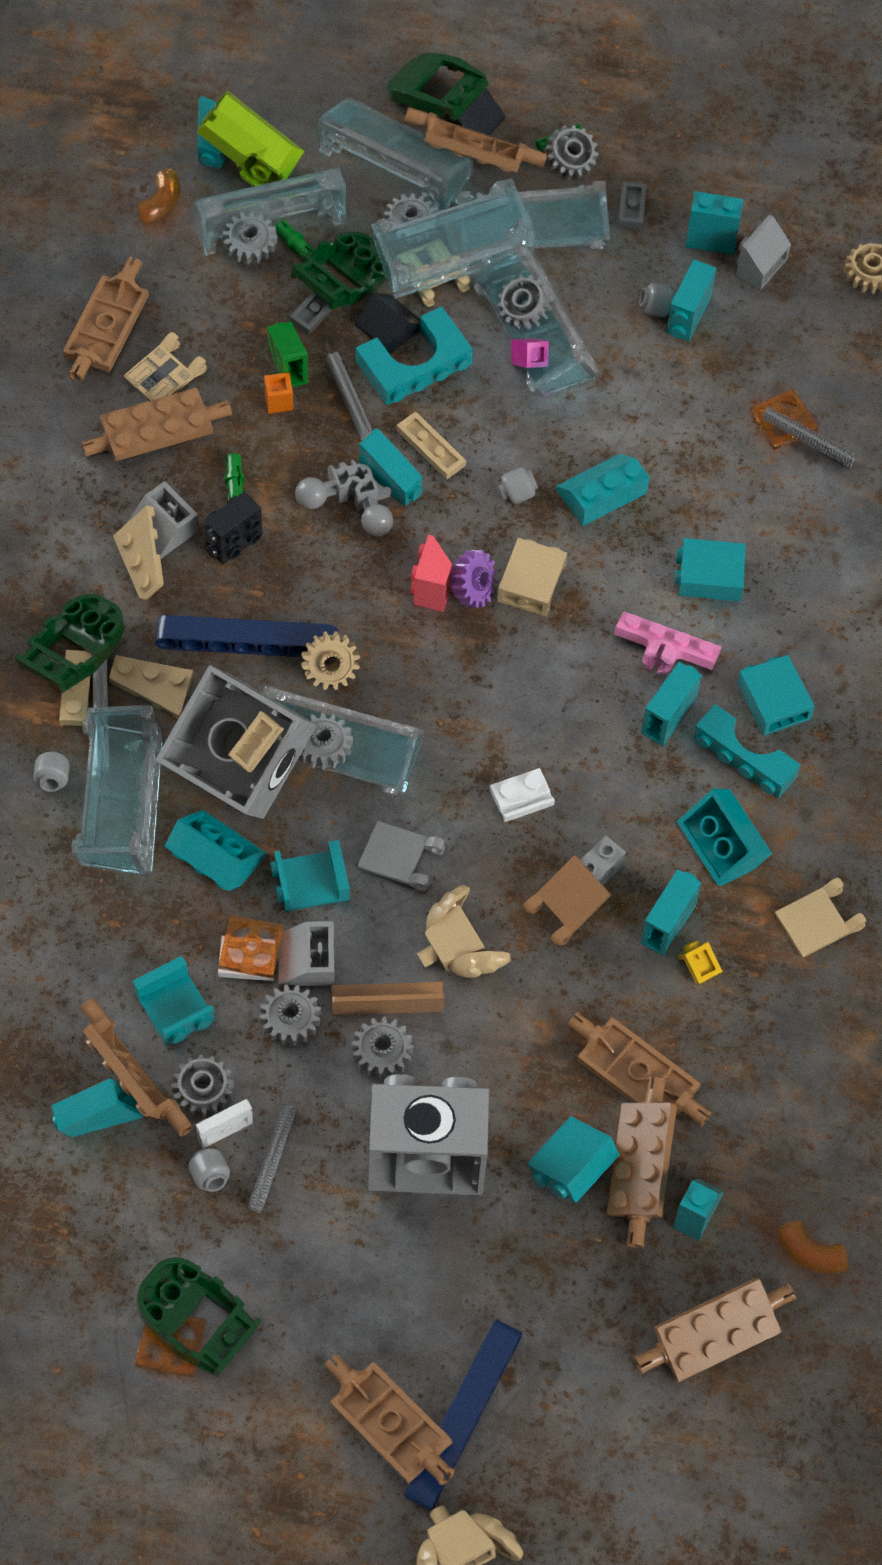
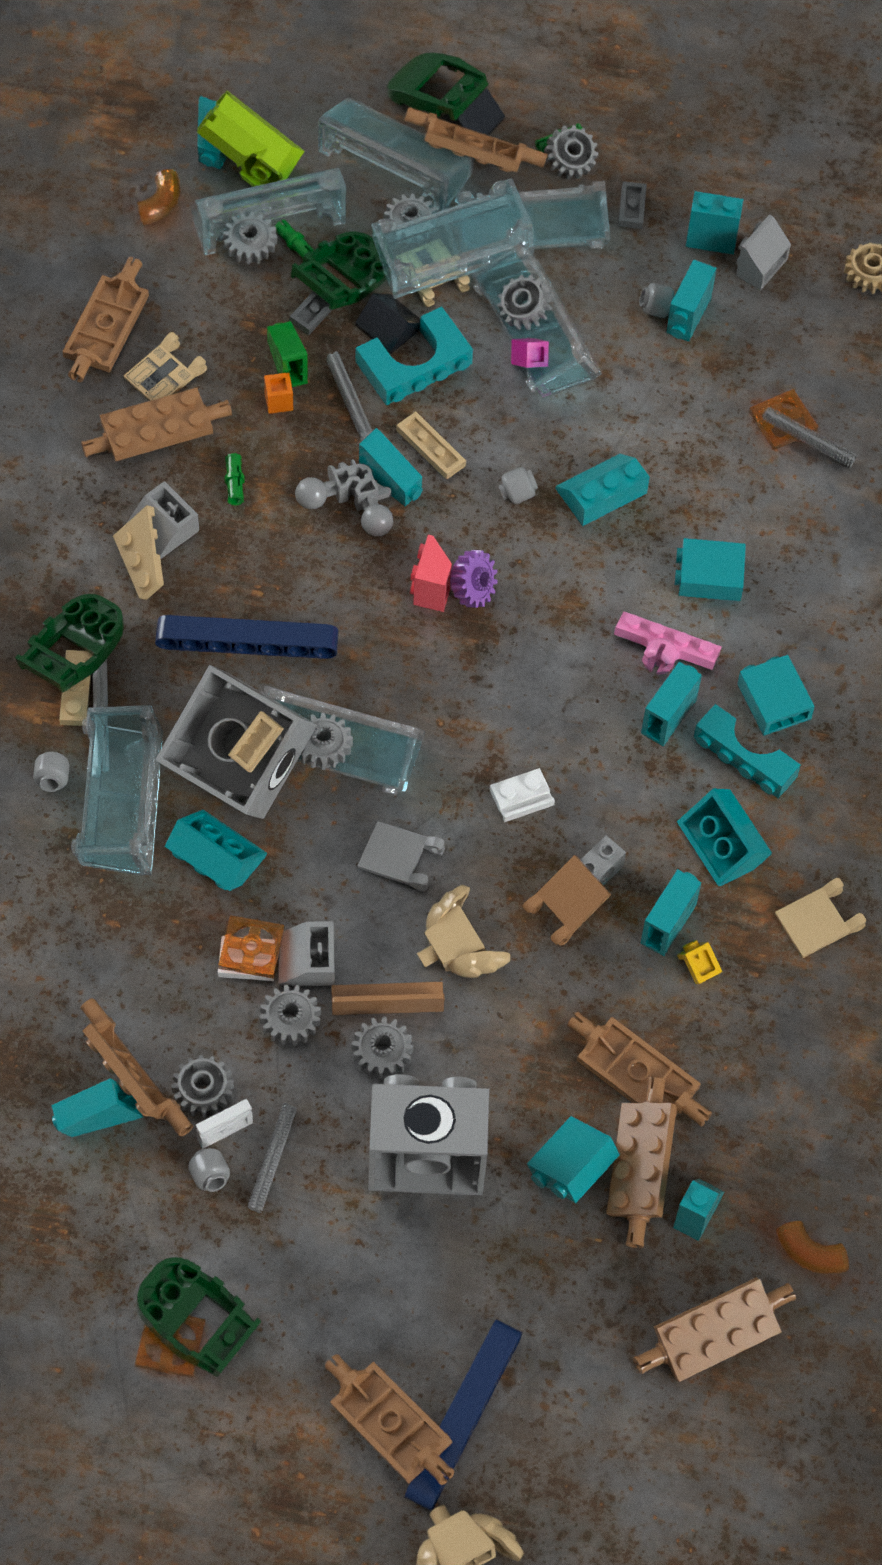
(157, 683): tan wing -> none
(173, 1001): teal panel -> none
(233, 528): black brick -> none
(311, 878): teal panel -> none
(323, 648): tan gear -> none
(531, 576): tan panel -> none

